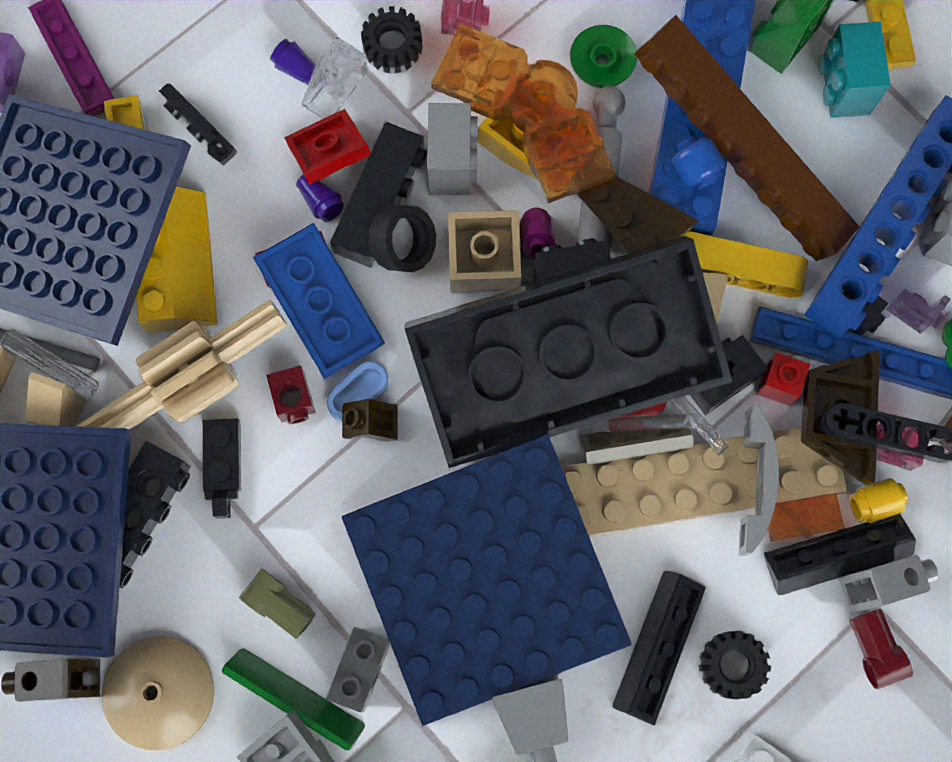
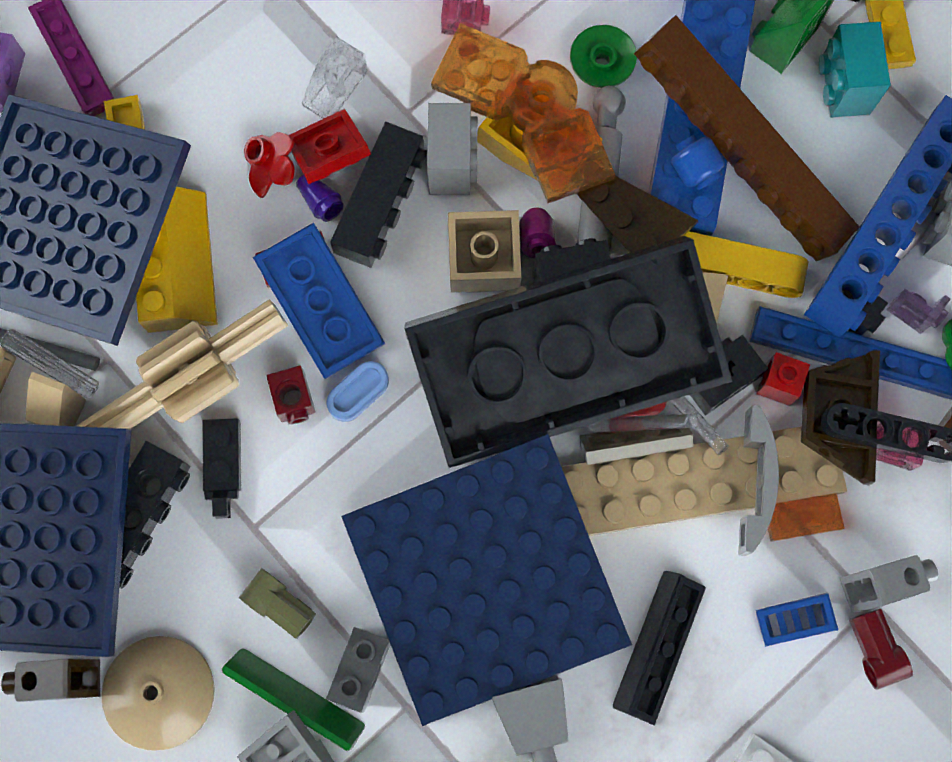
(199, 126): black hinge -> none
(269, 161): none -> red plate
(293, 61): dark purple cone -> none
(370, 420): dark brown bracket -> none
(392, 22): black tyre -> none
(423, 238): black tyre -> none
(757, 665): black tyre -> none
(814, 629): none -> blue slope
(839, 554): black slope -> none
(878, 501): yellow brick -> none

